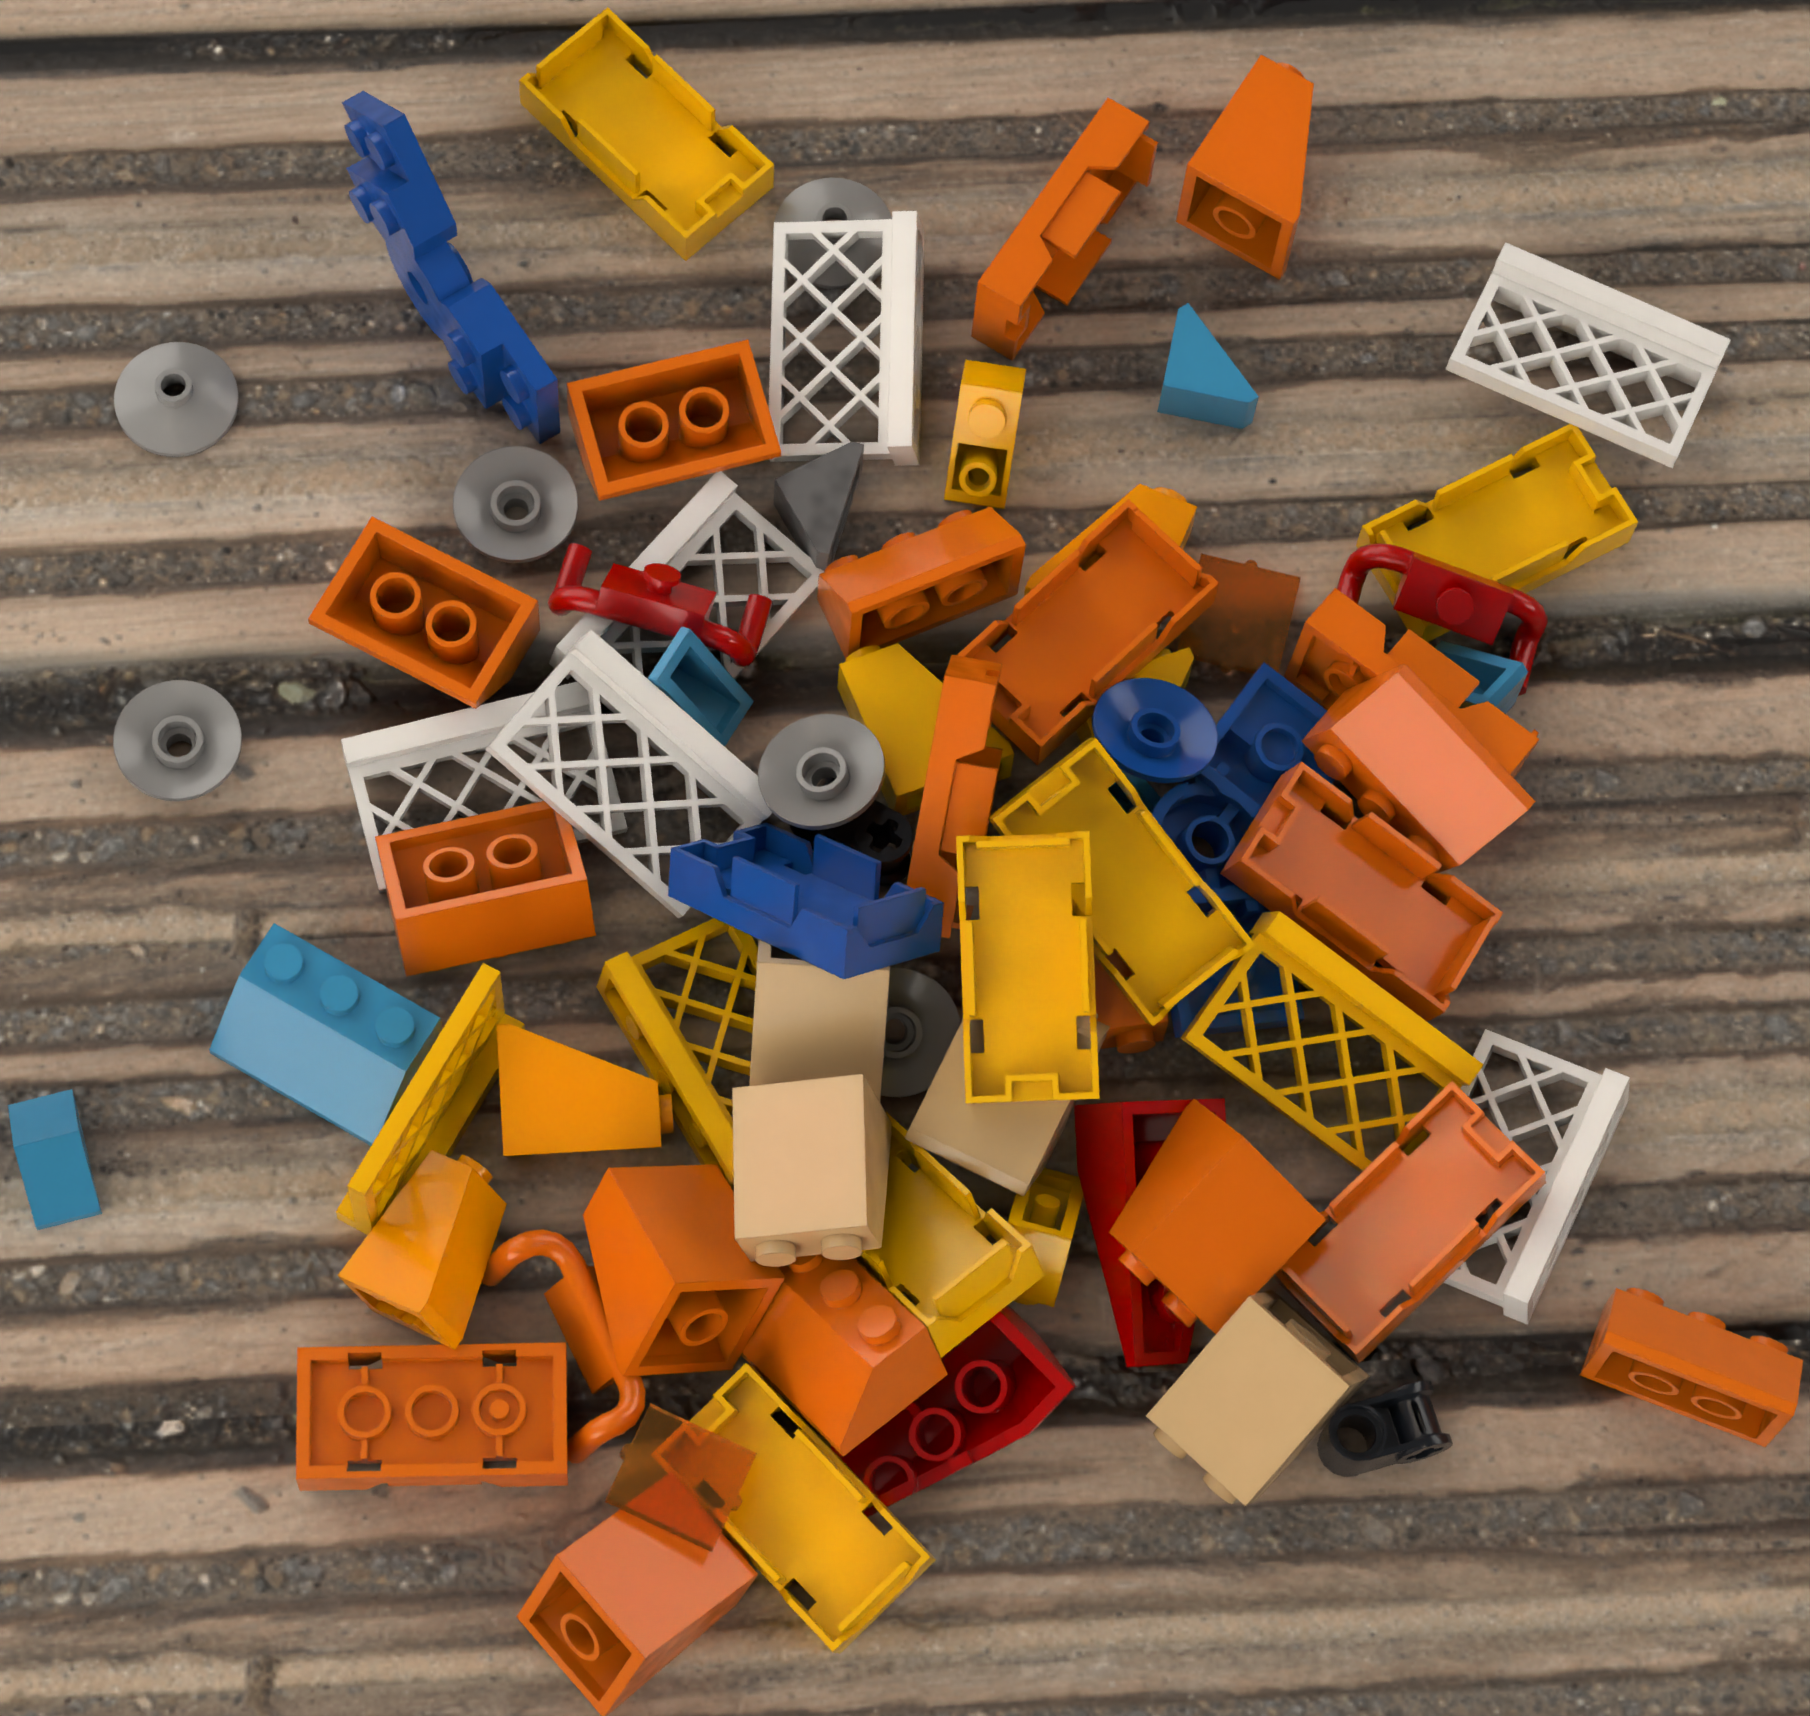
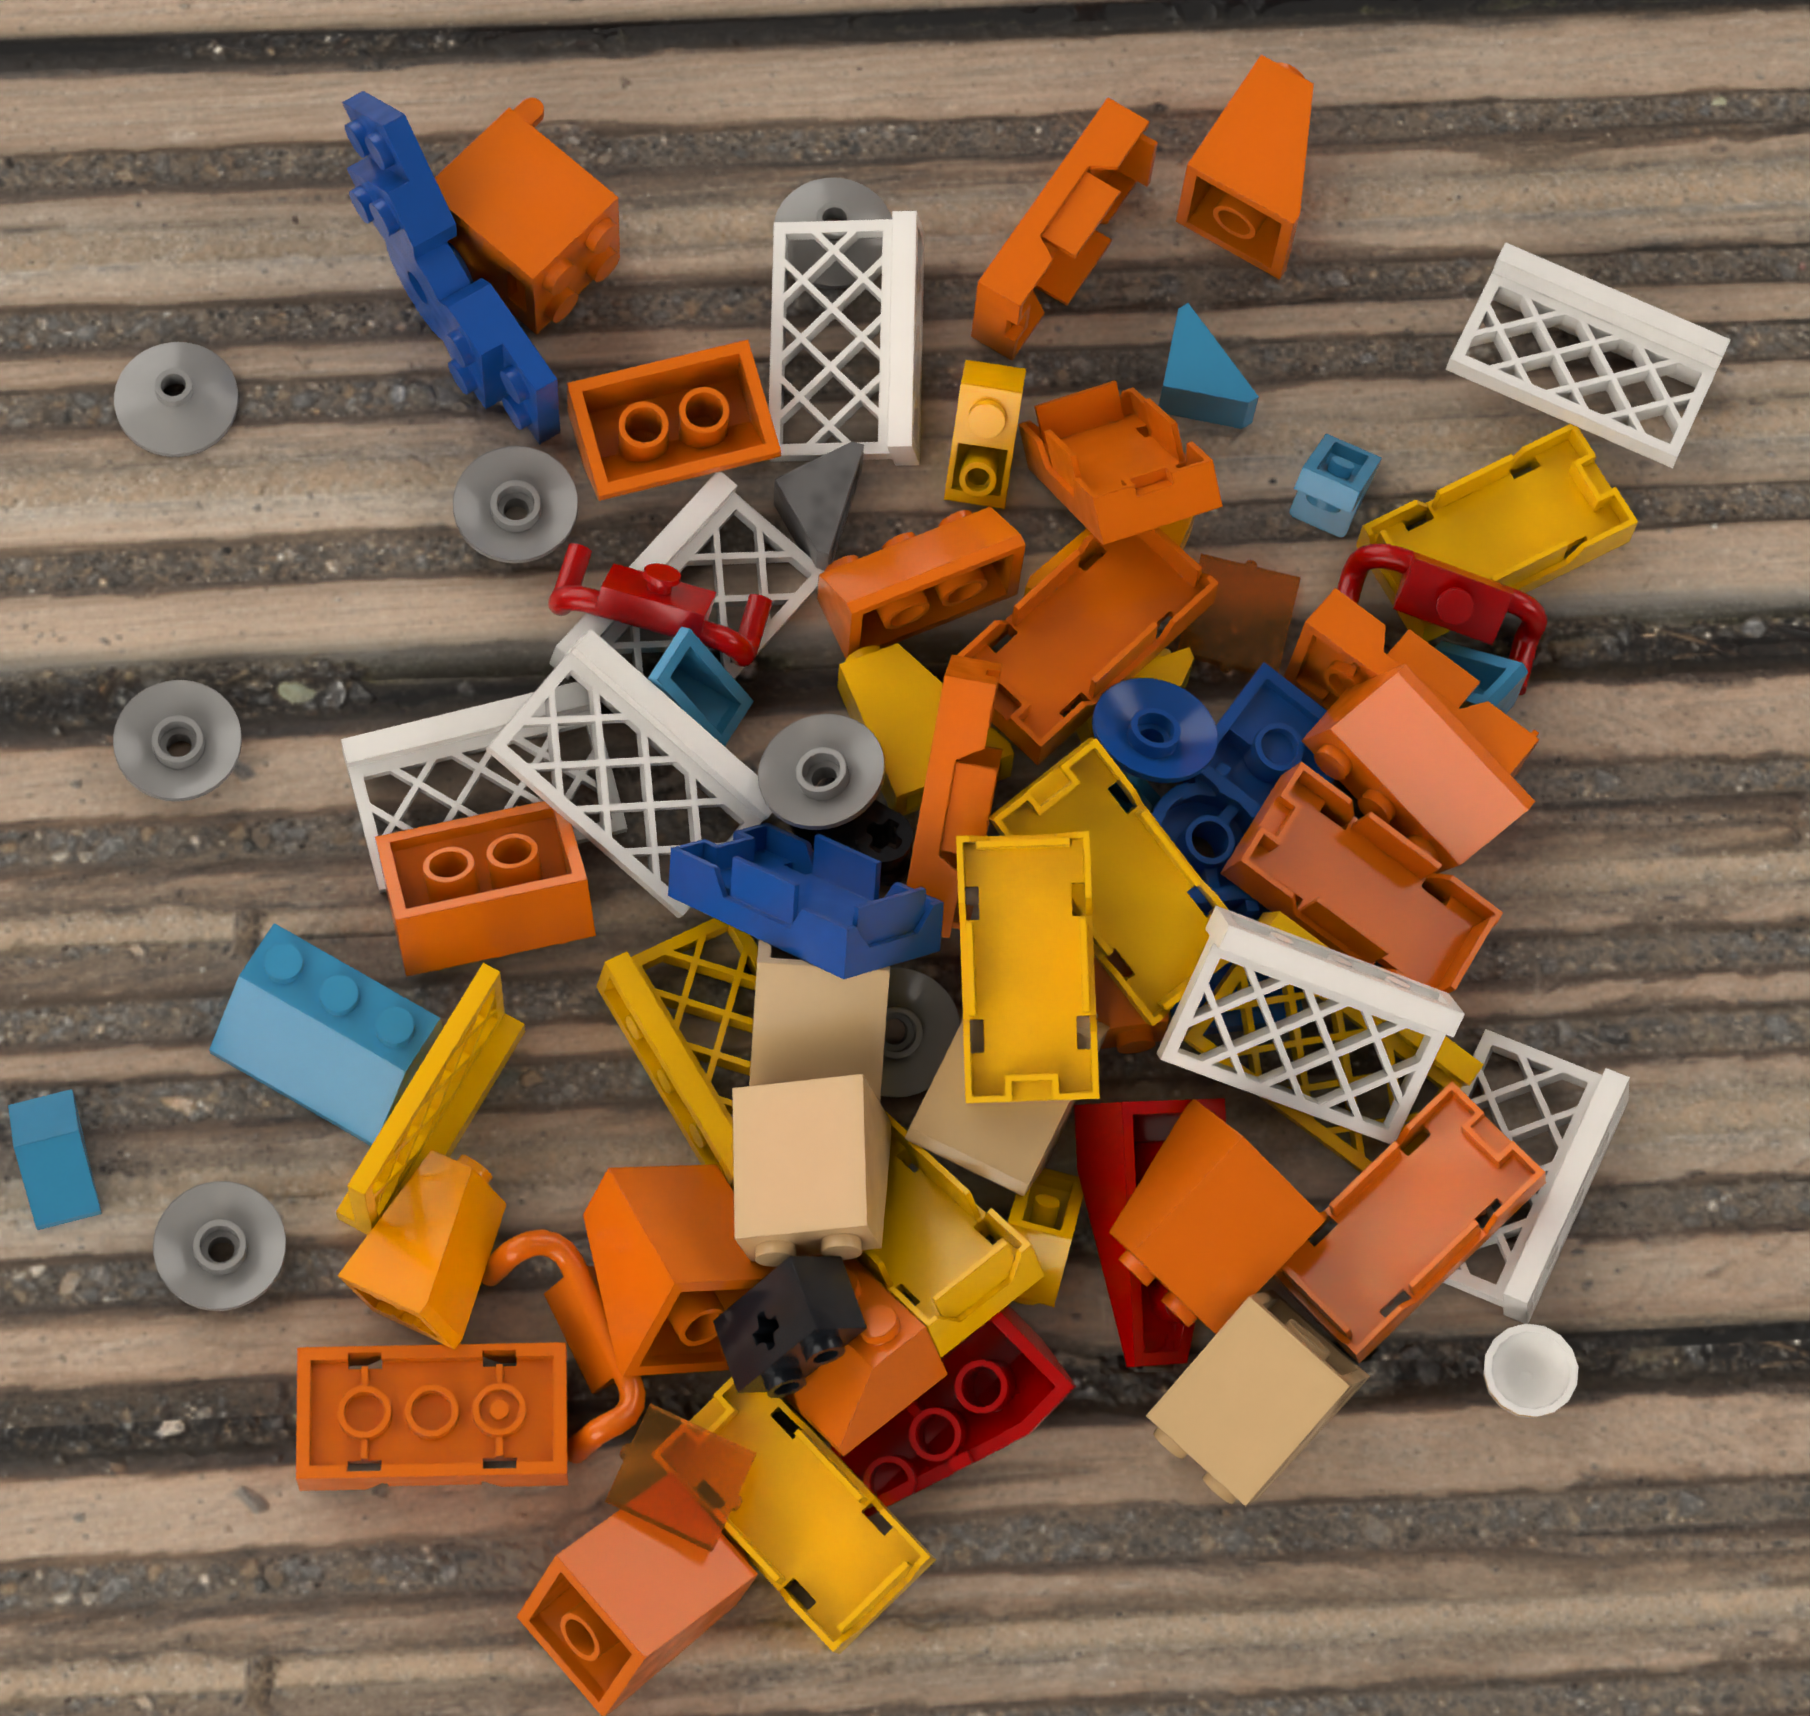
(212, 1216): none -> light grey dish
(428, 614): orange slope -> none
(530, 217): none -> orange container
(573, 1101): light orange slope -> none
(645, 135): yellow piece -> none
(789, 1325): none -> black brick
(1118, 462): none -> orange piece
(1328, 974): none -> white fence
(1333, 485): none -> dark azure slope
(1396, 1428): black piece -> none
(1530, 1370): none -> white piece
(1694, 1366): orange slope -> none

